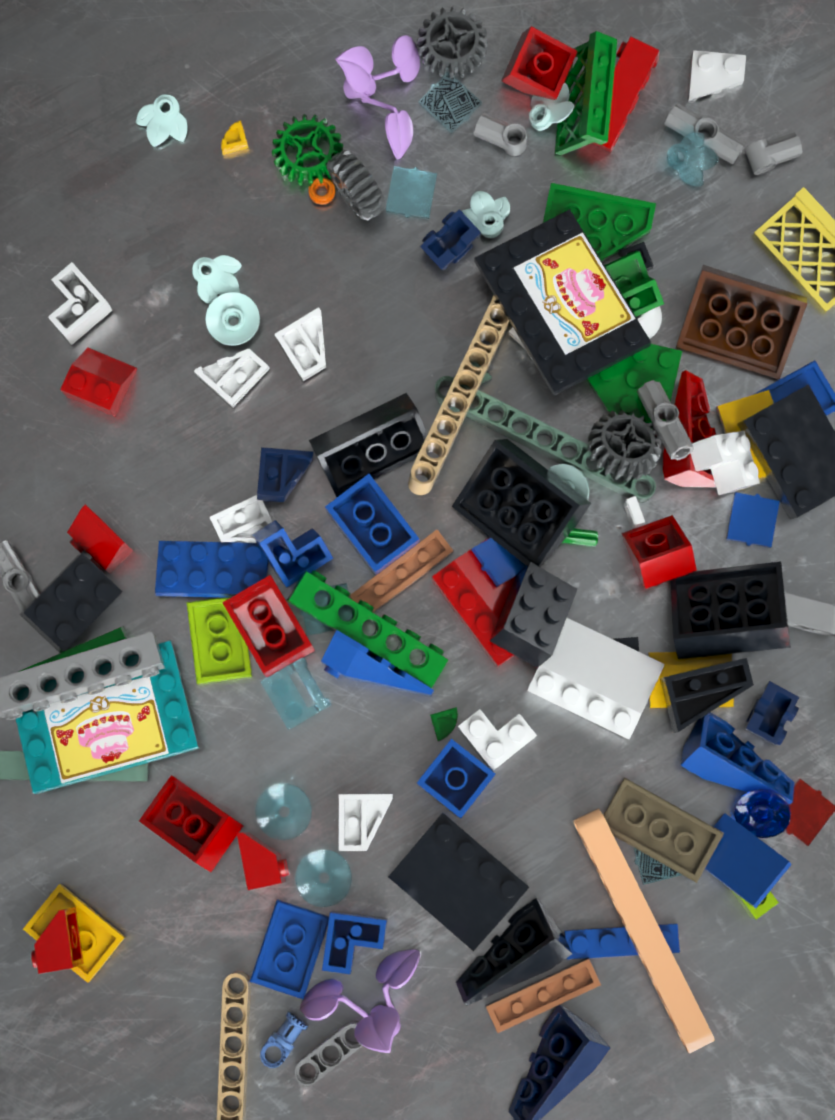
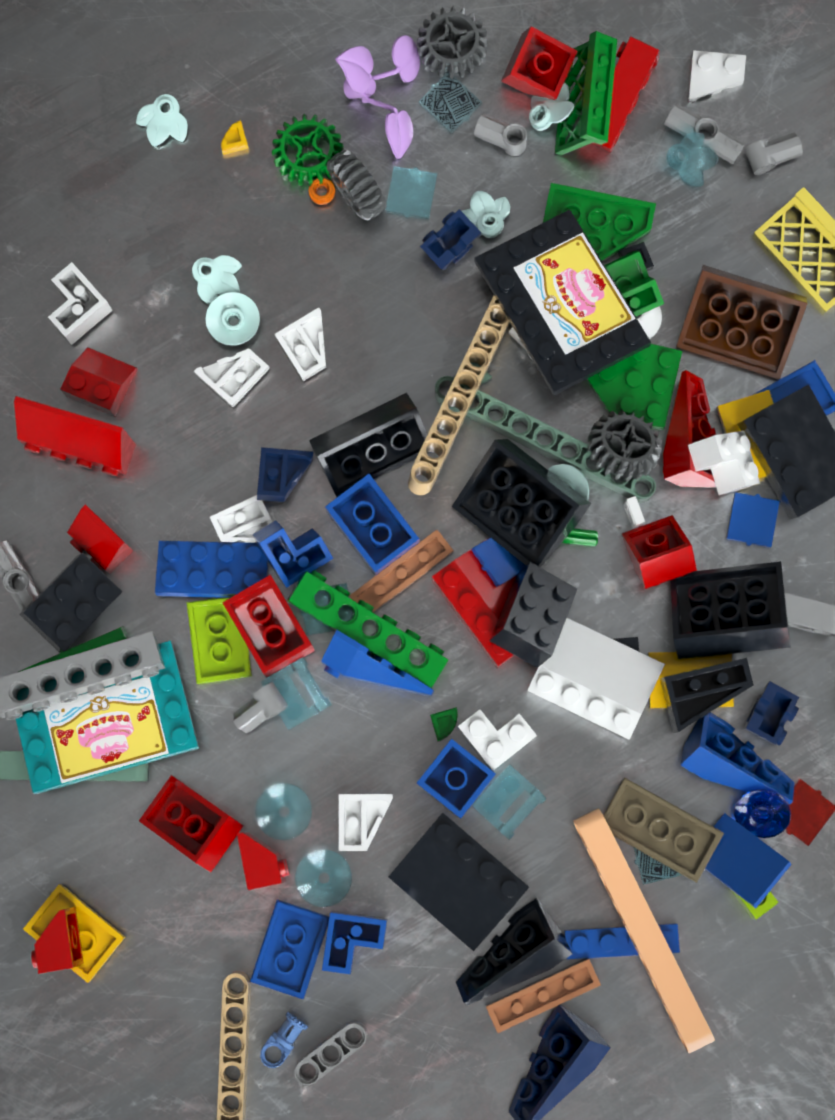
(73, 437): none -> red slope
(265, 704): none -> light grey piece
(380, 1027): lavender plant -> none
(502, 795): none -> clear light blue plate
(670, 432): light grey piece -> none

